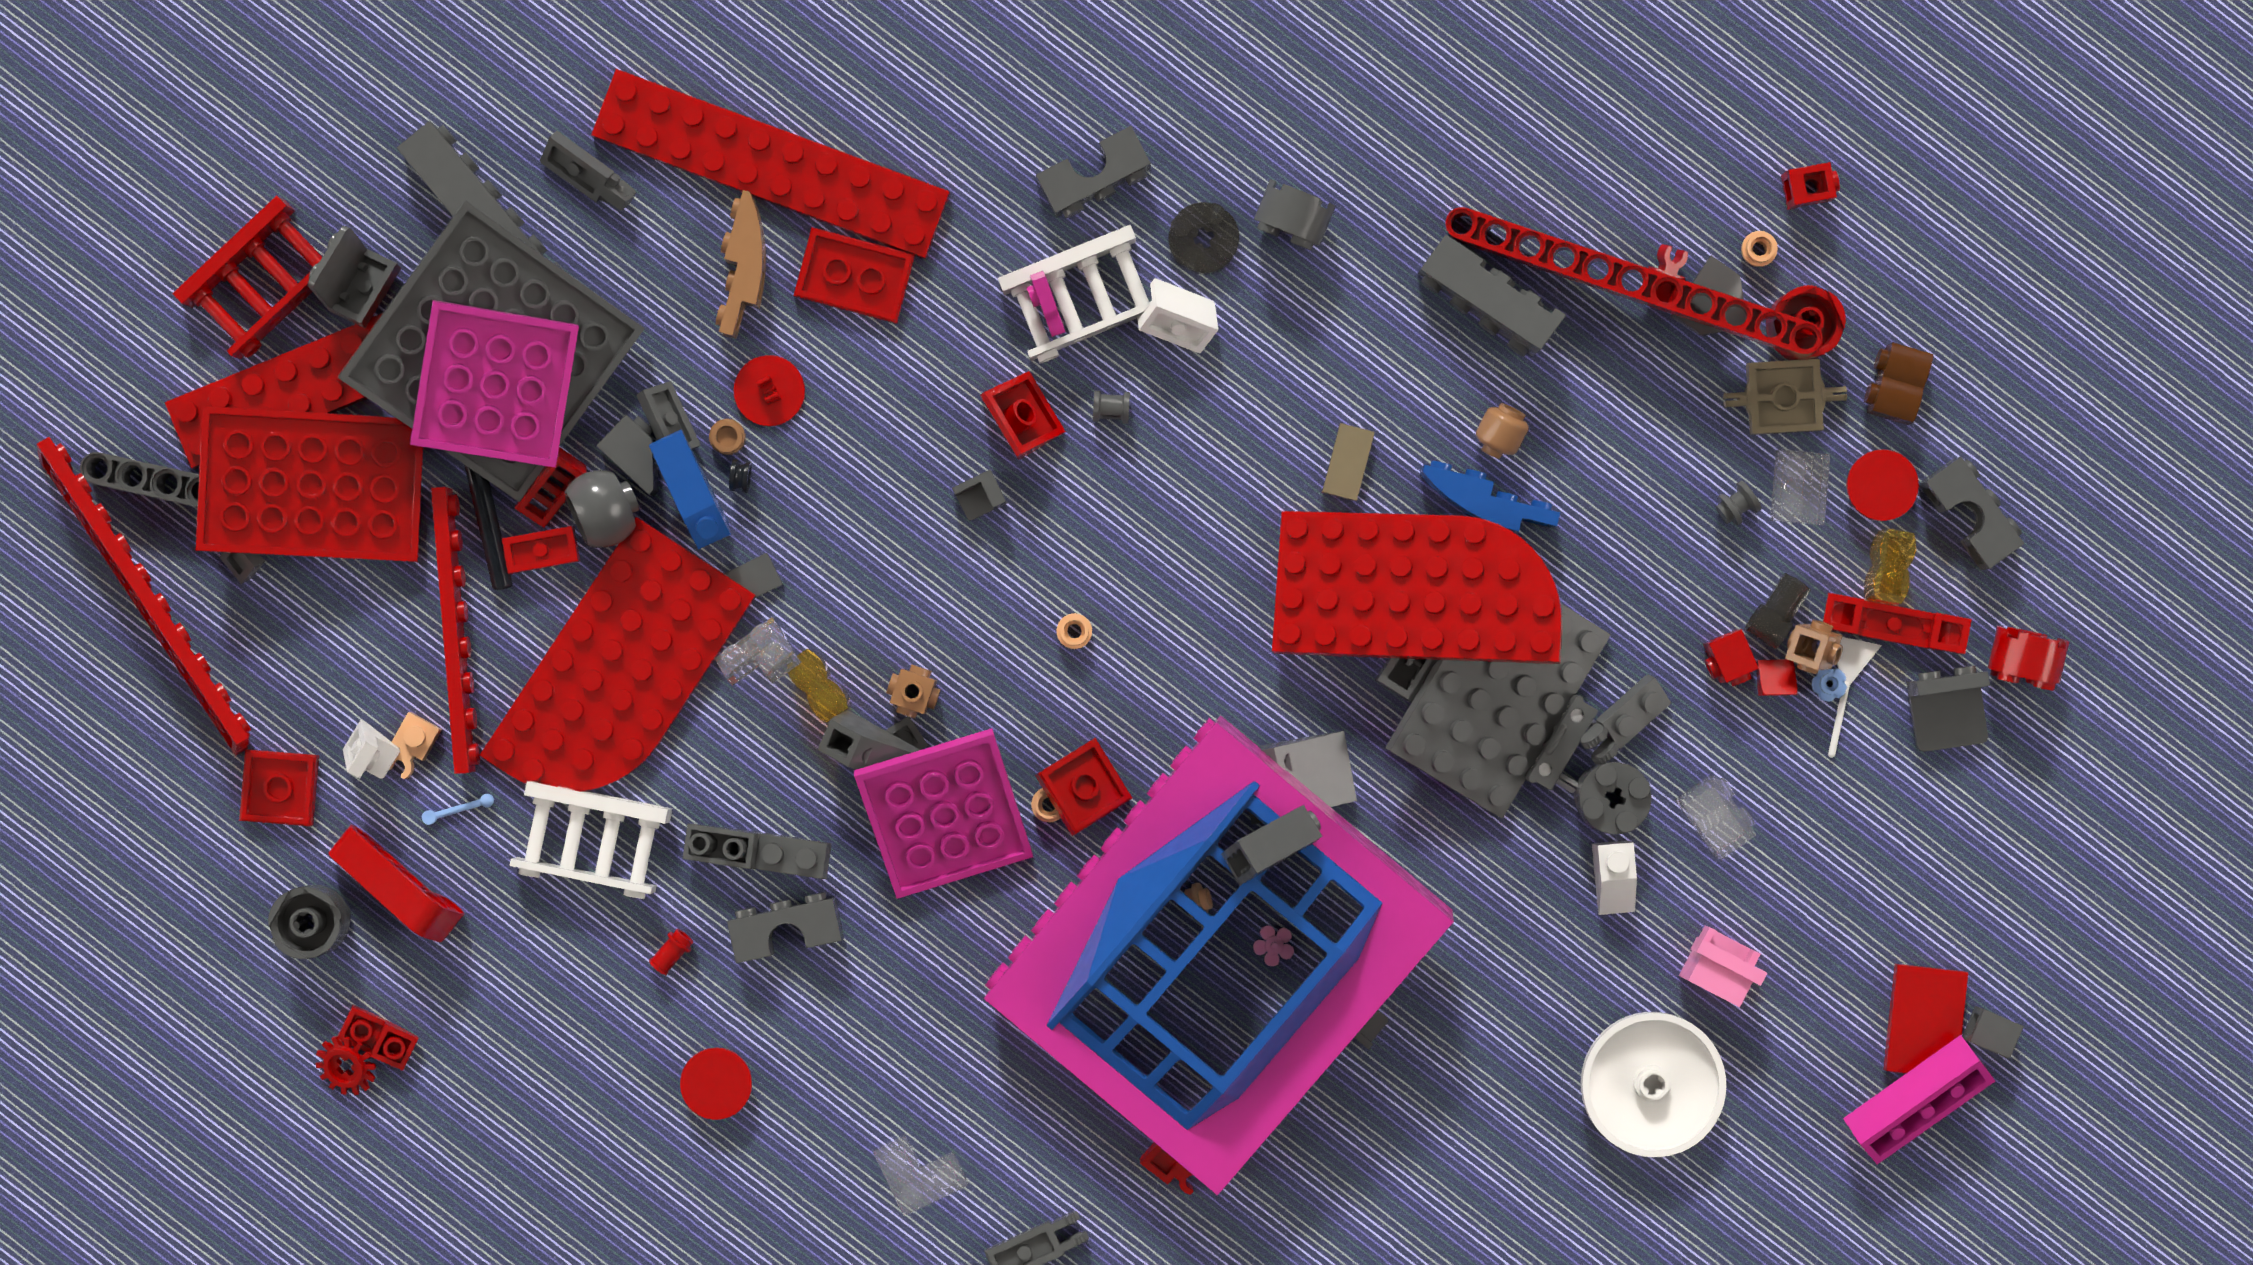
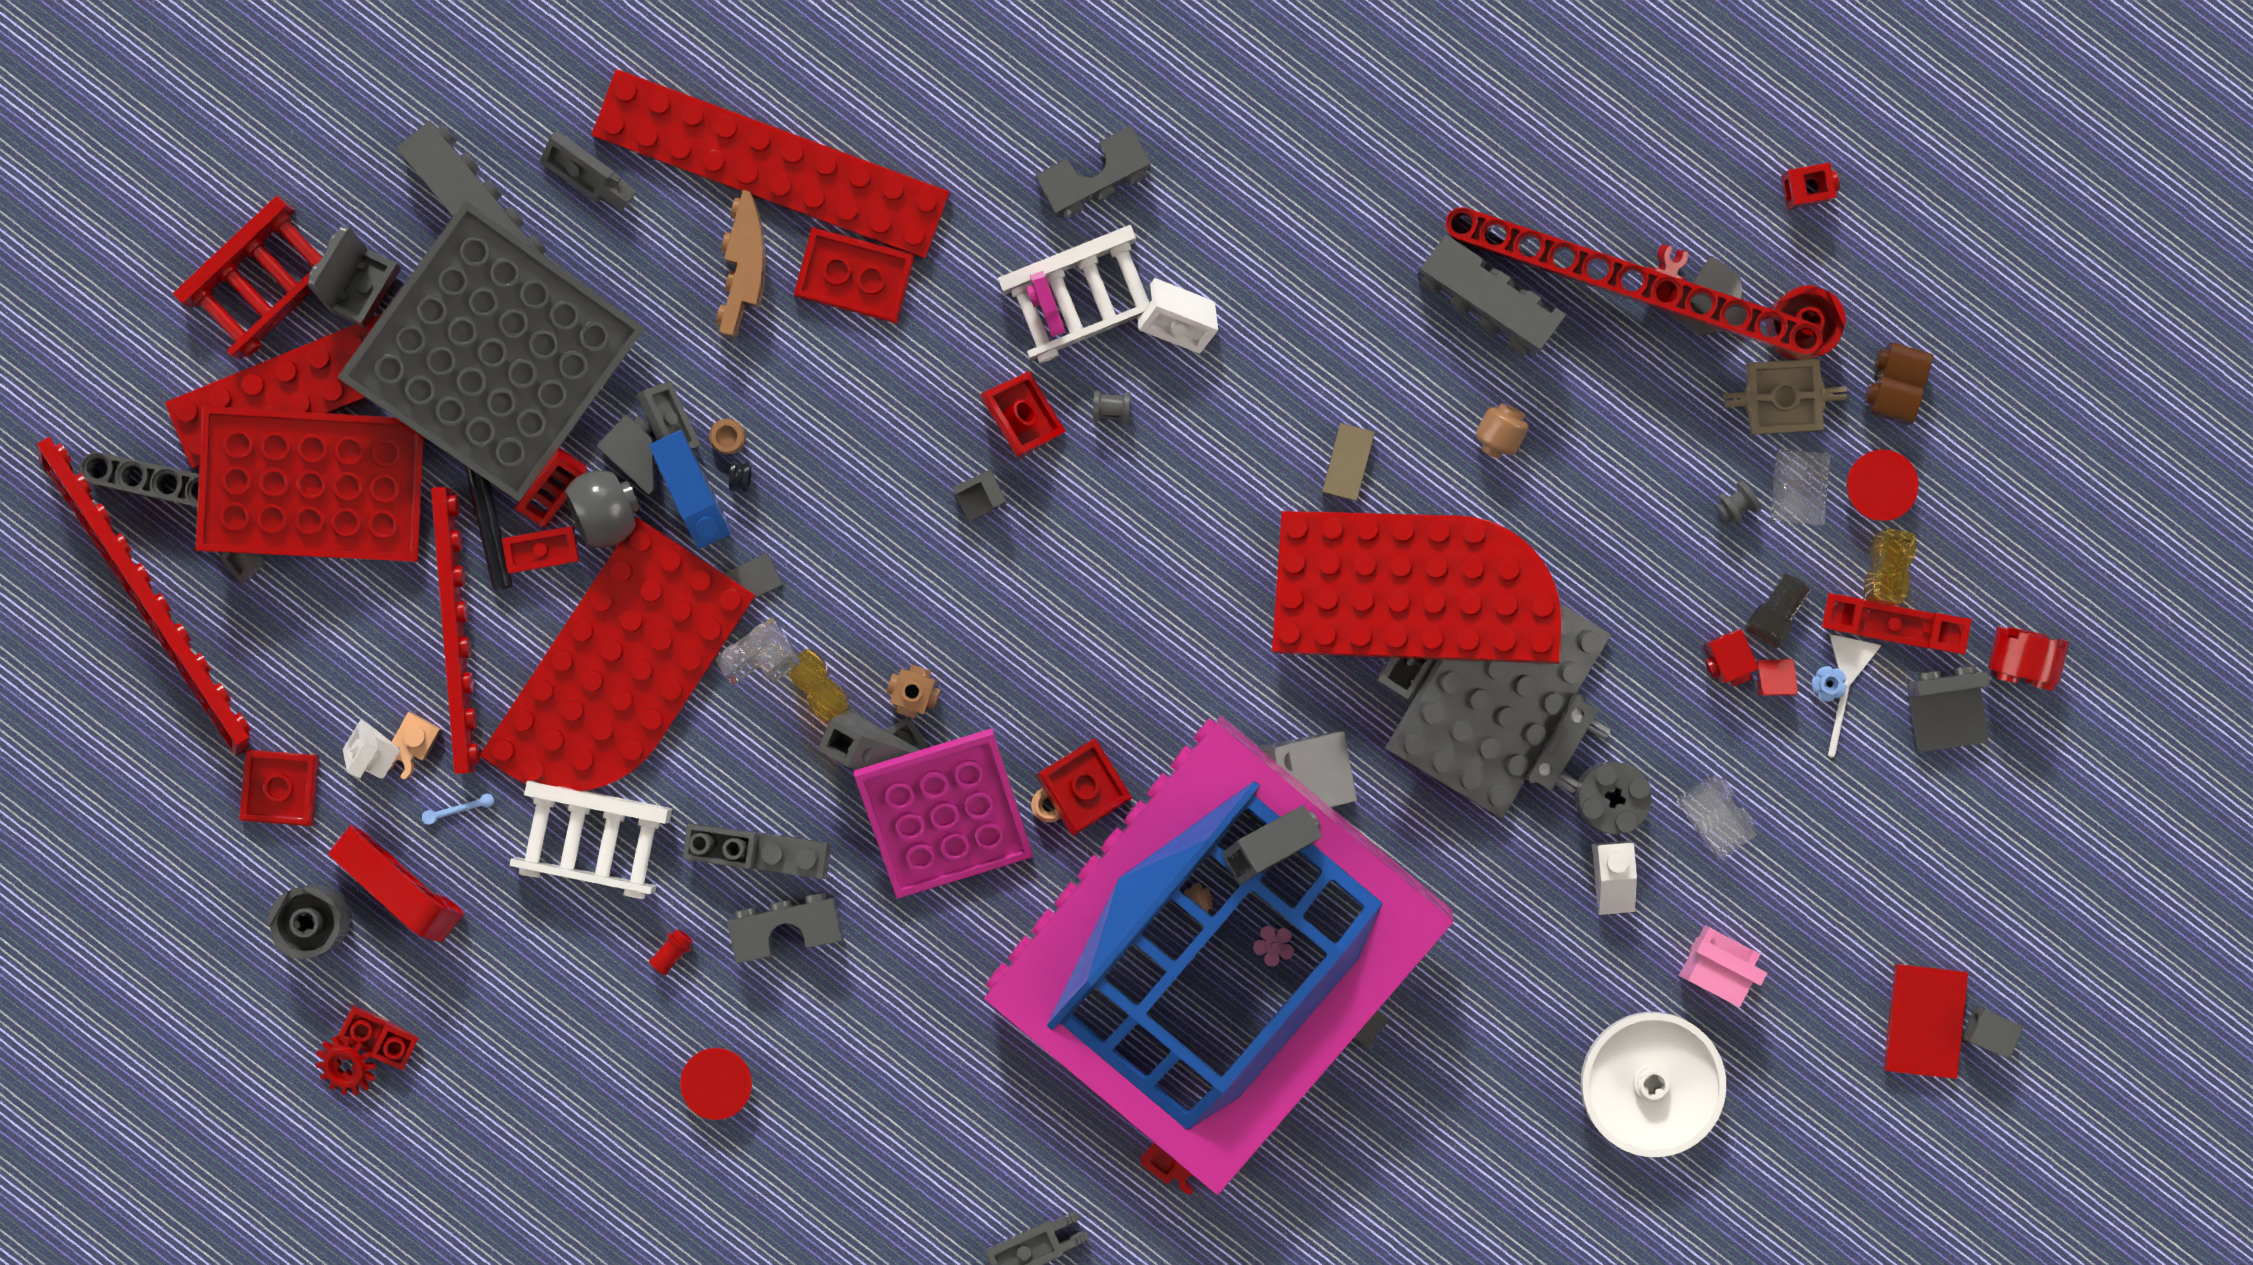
(494, 384): dark pink plate -> none
(769, 390): red piece -> none
(917, 1185): clear plate -> none
(1066, 622): light nougat plate -> none
(1211, 219): clear smoke plate -> none
(1294, 214): dark grey brick -> none
(1473, 496): blue slope -> none
(1625, 719): dark grey hinge -> none
(1768, 243): light nougat plate -> none
(1803, 649): medium nougat brick -> none
(1918, 1099): dark pink brick -> none
(1993, 534): dark grey arch -> none

